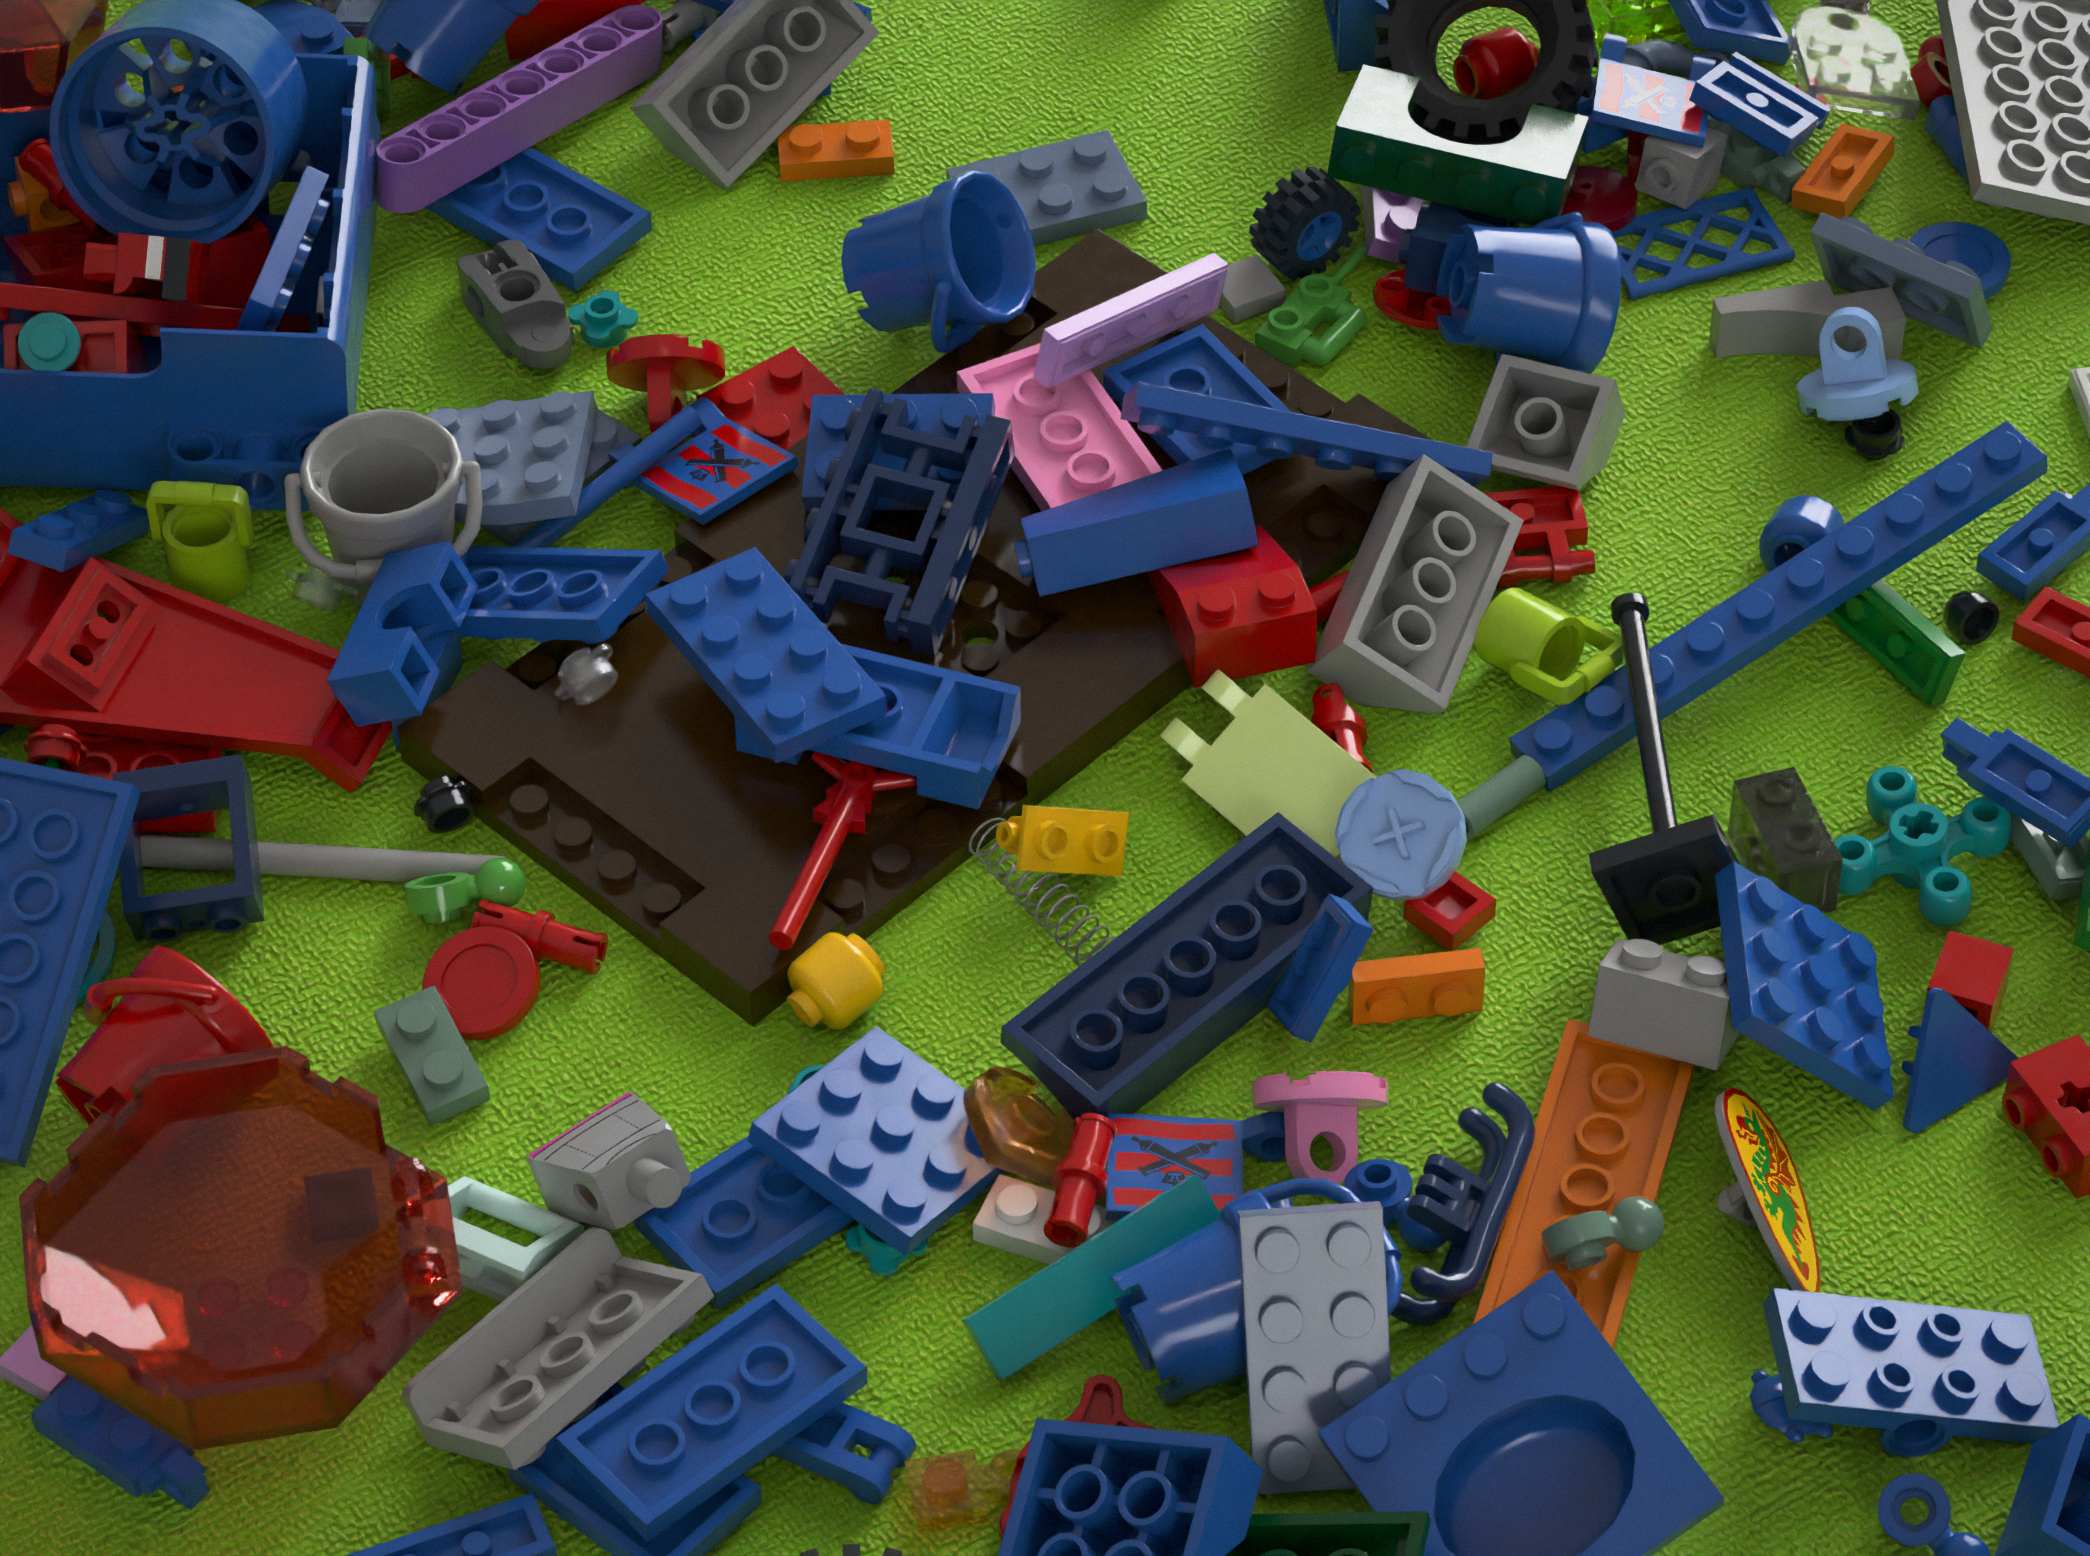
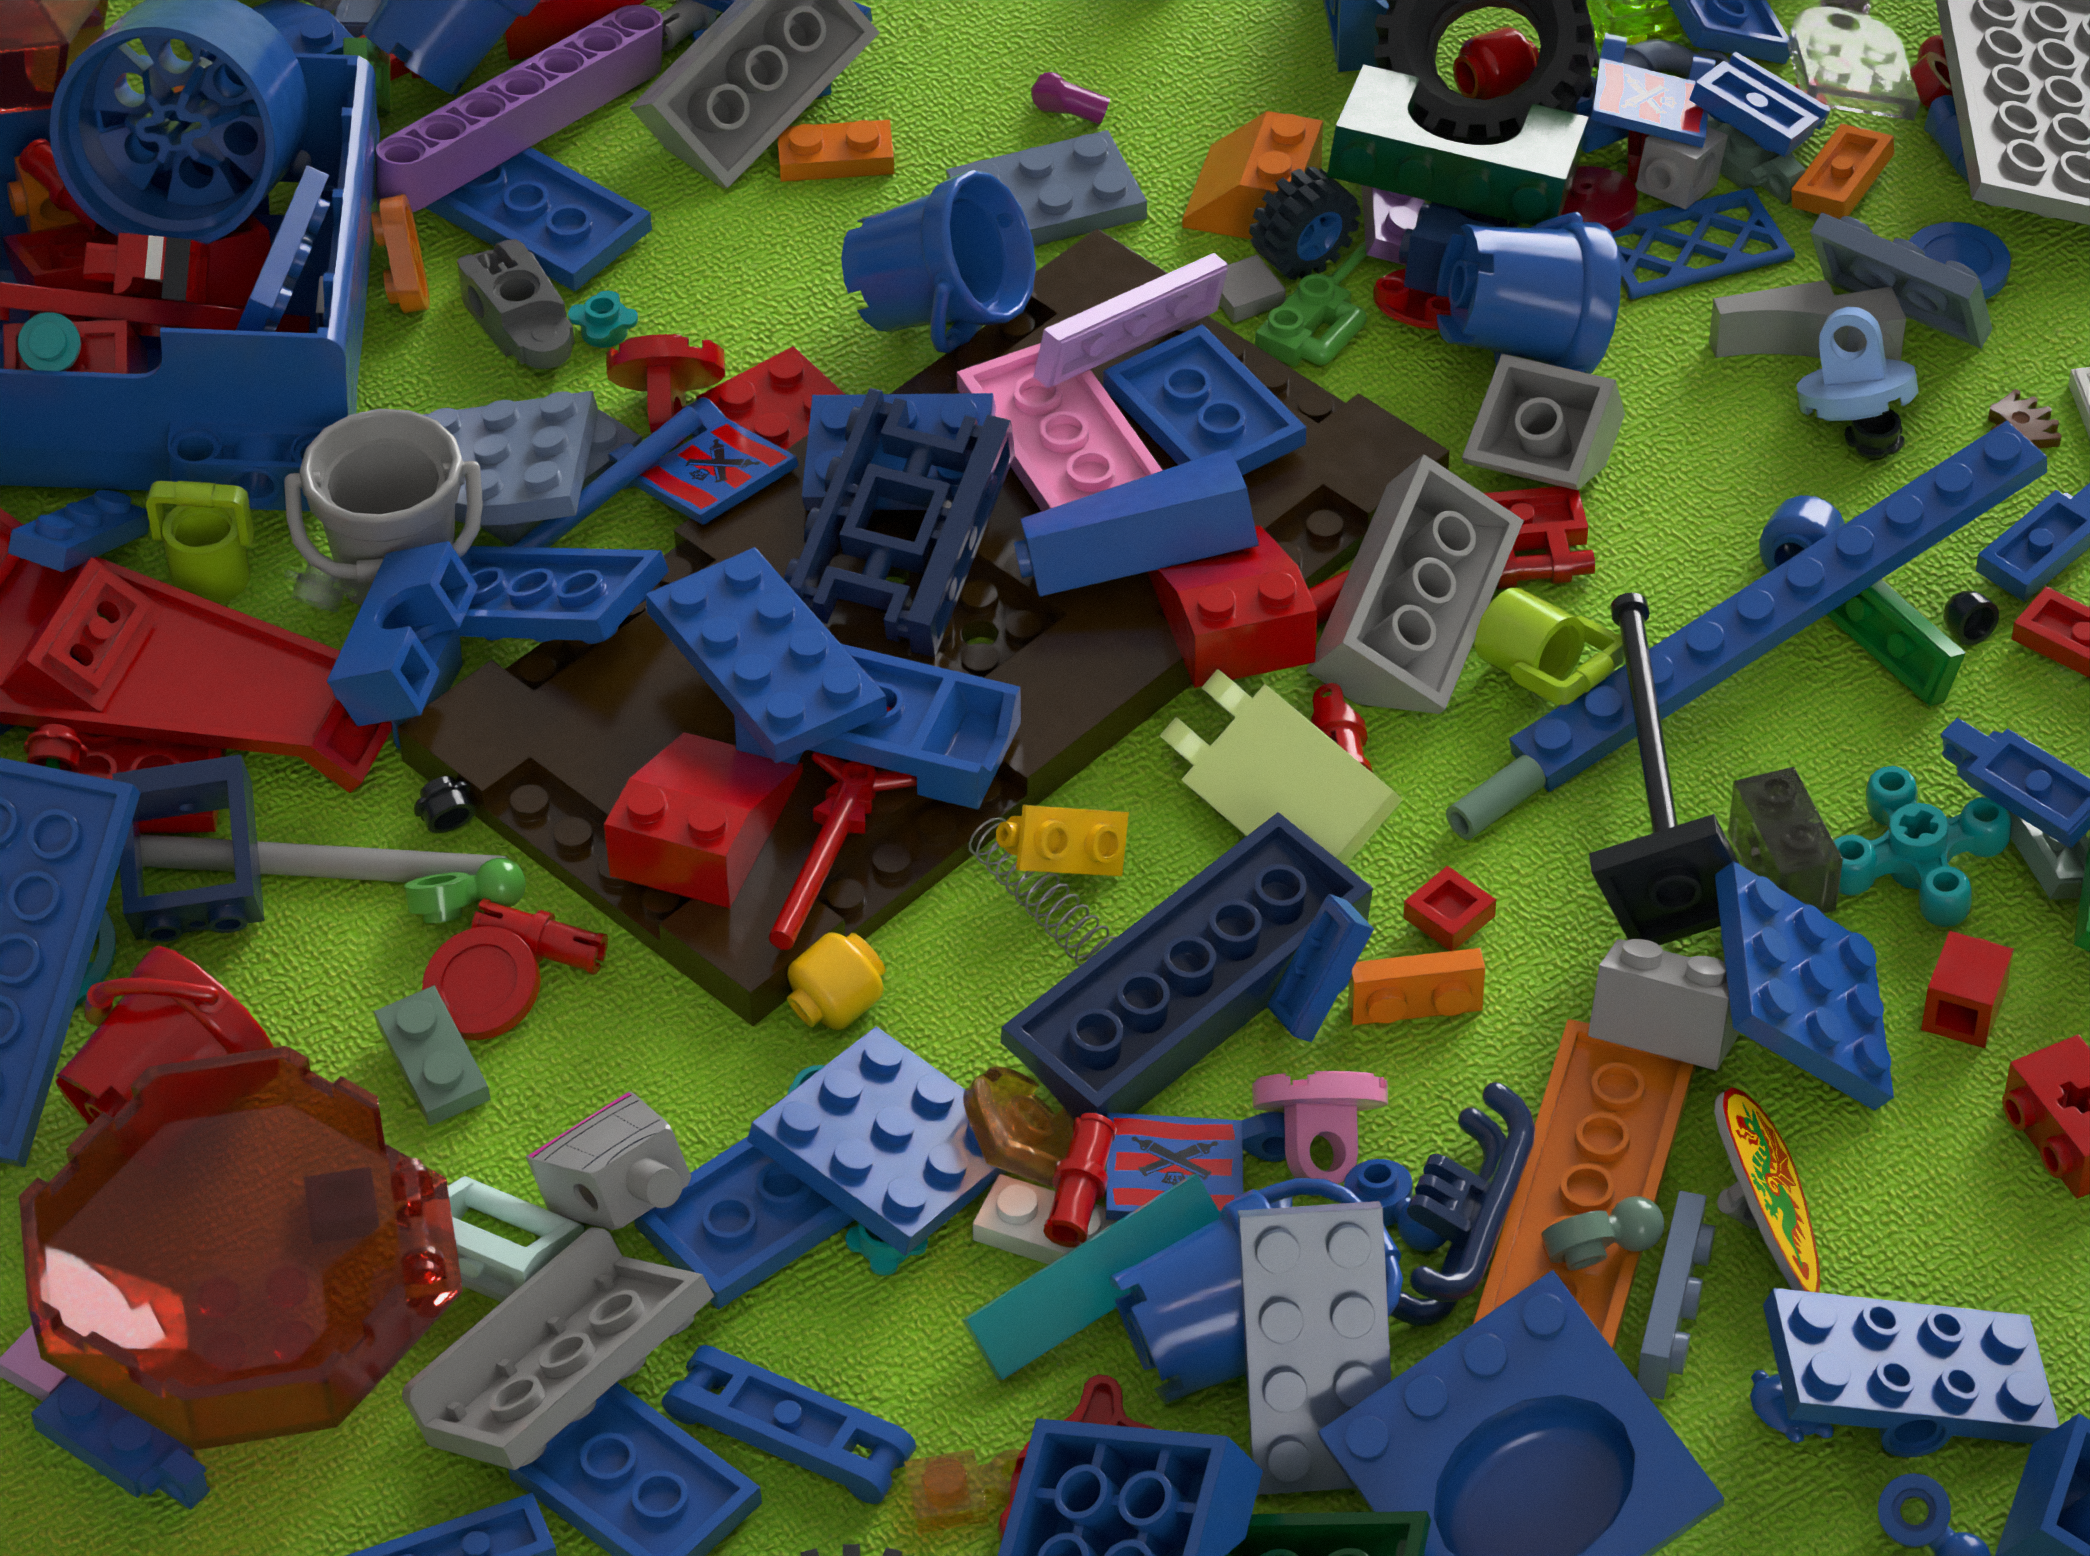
(396, 230): none -> orange plate
(587, 675): clear plate -> none
(697, 818): none -> red slope
(711, 1411): blue plate -> none
(1056, 95): none -> magenta arm
(1246, 167): none -> orange slope
(1285, 433): blue plate -> none
(1401, 834): light blue tile -> none
(1675, 1295): none -> sand blue plate
(1952, 1061): blue piece -> none
(2027, 419): none -> reddish brown piece

